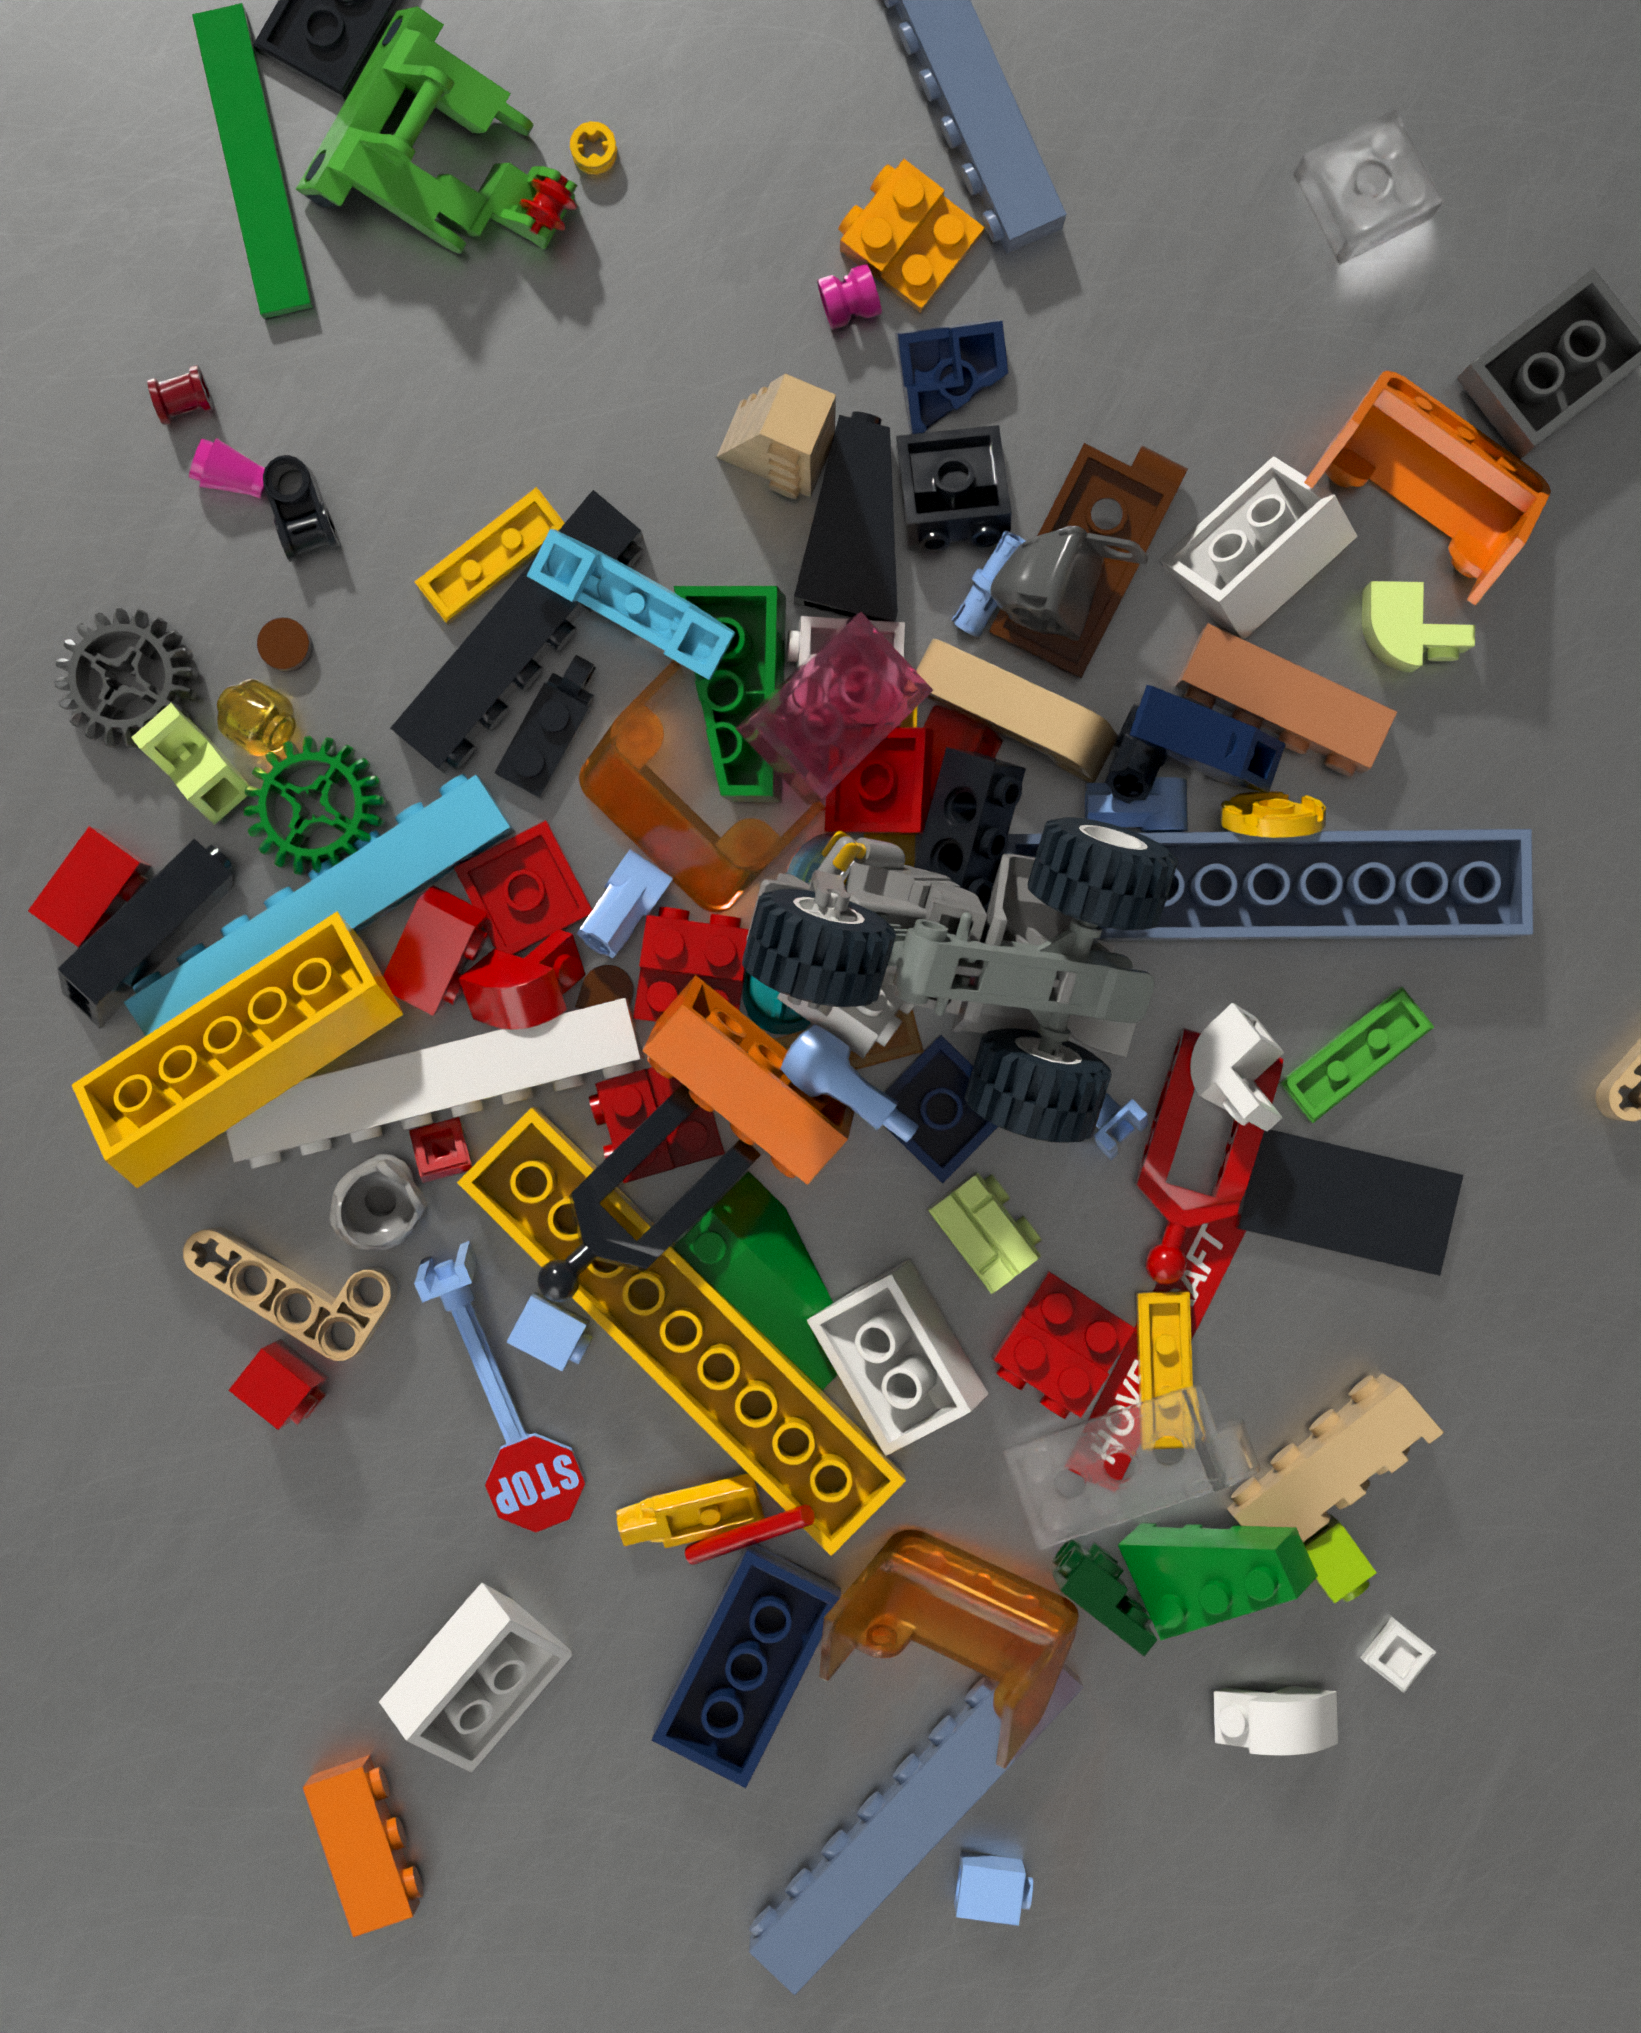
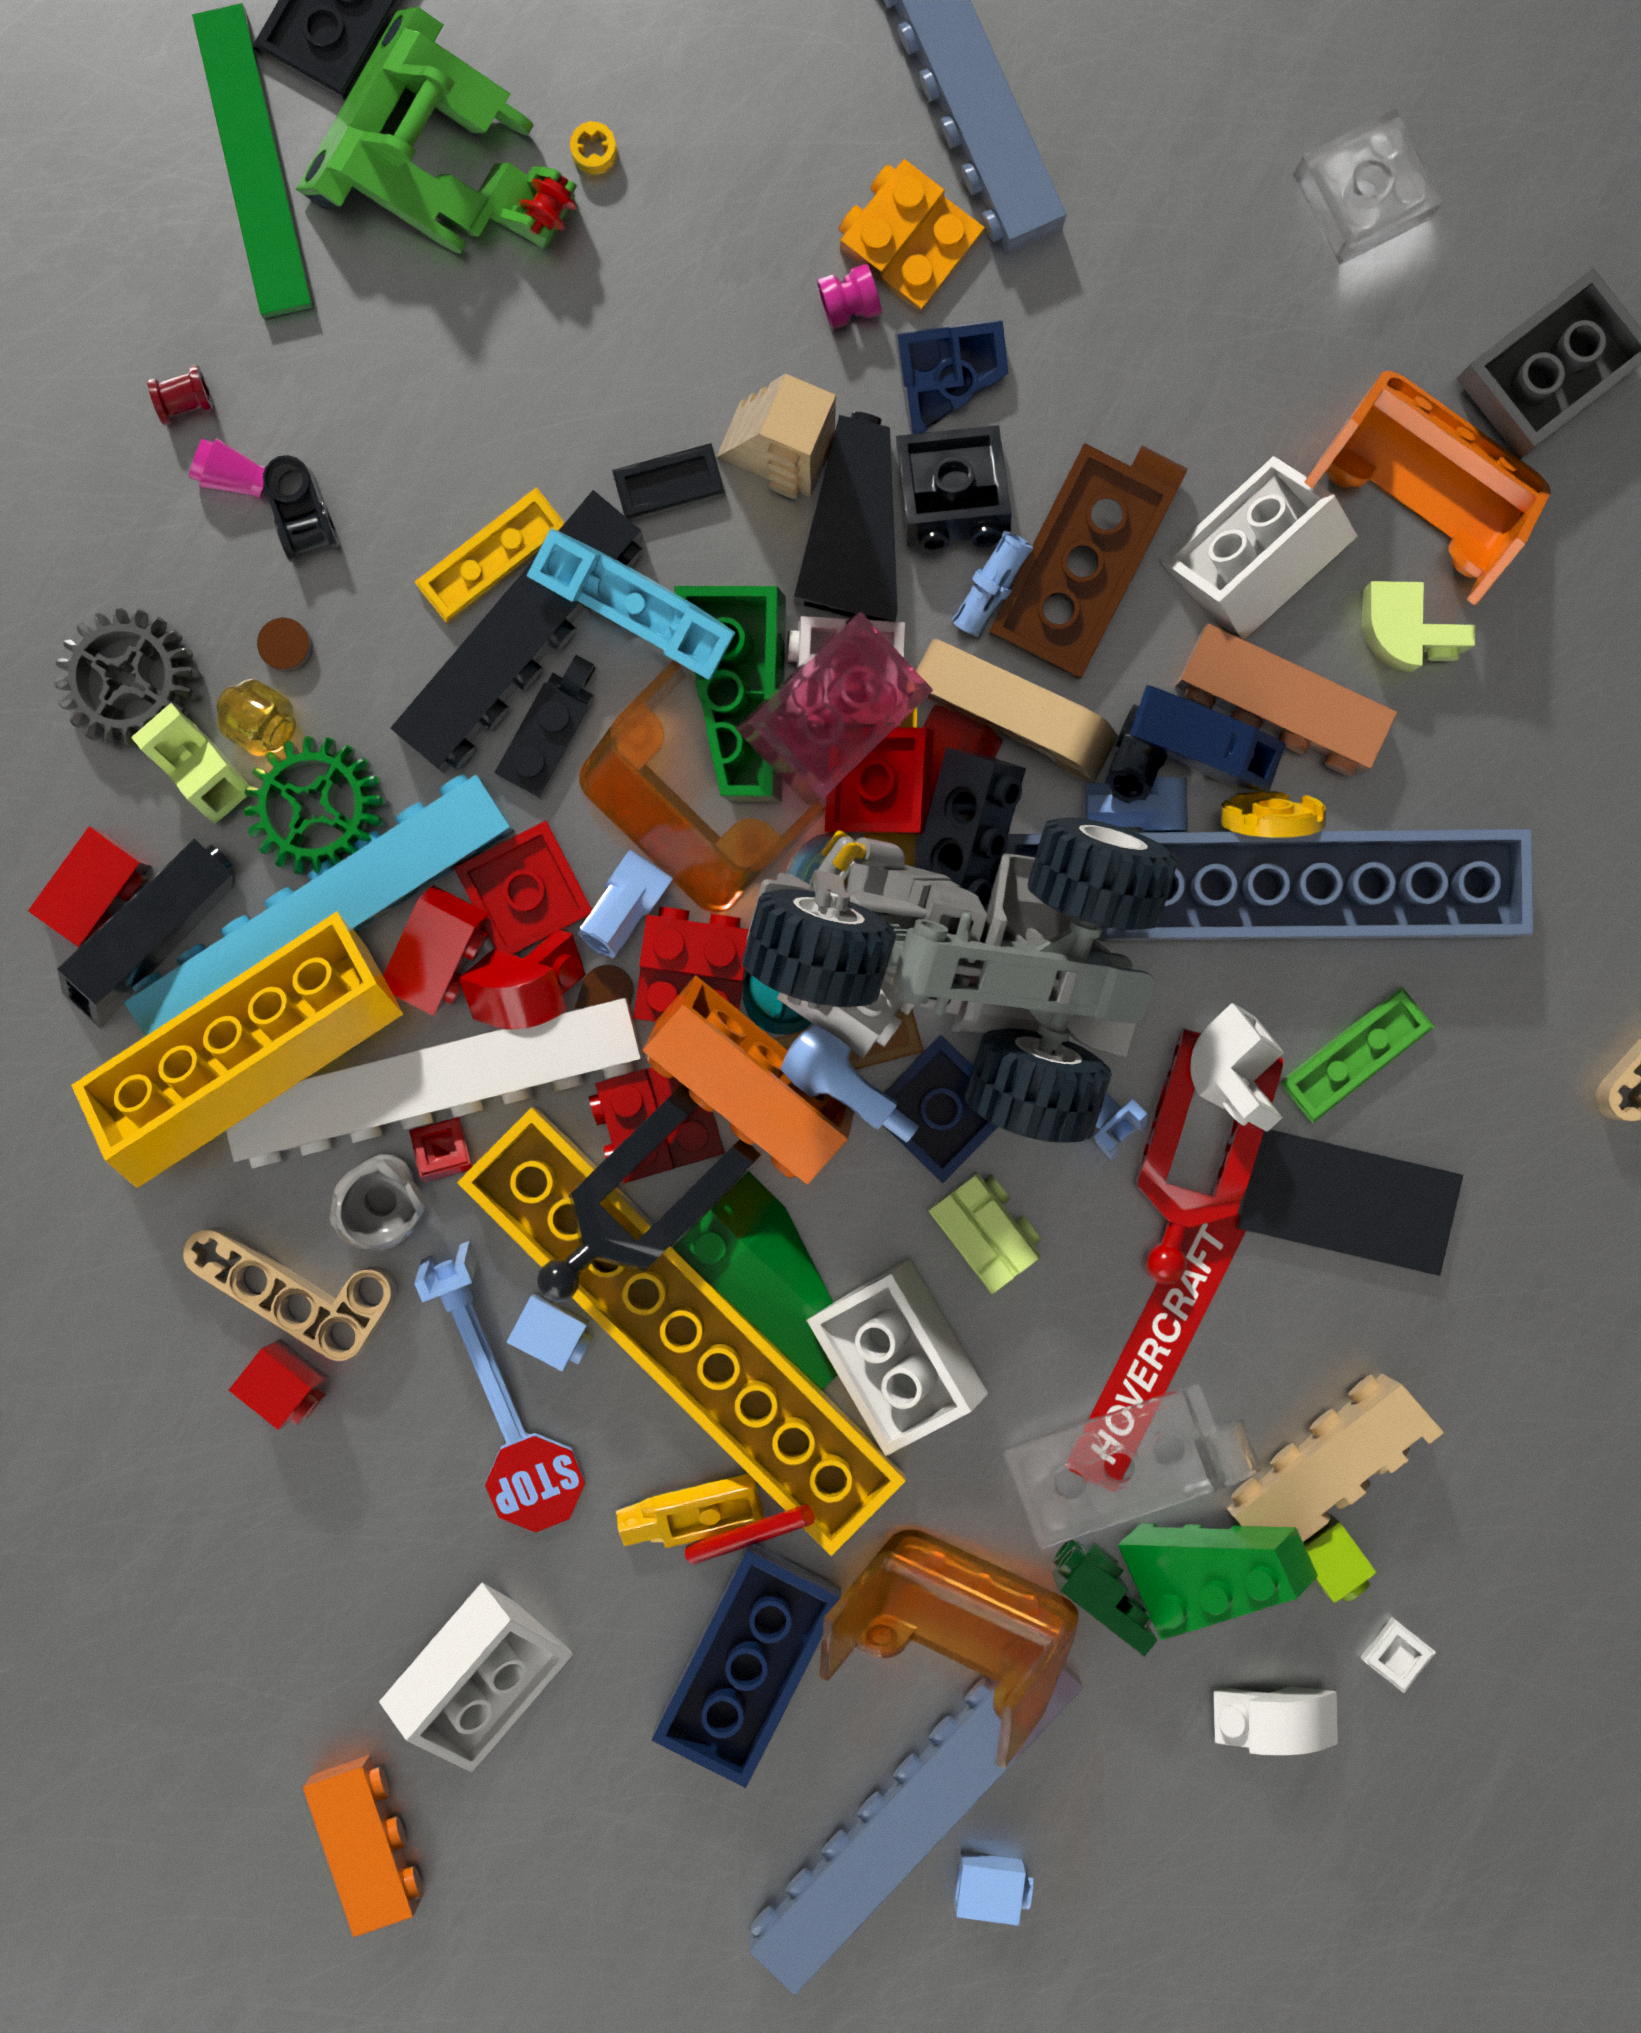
(669, 482): none -> black tile
(1054, 578): dark grey piece -> none
(1061, 1346): red plate -> none
(1163, 1347): yellow tile -> none

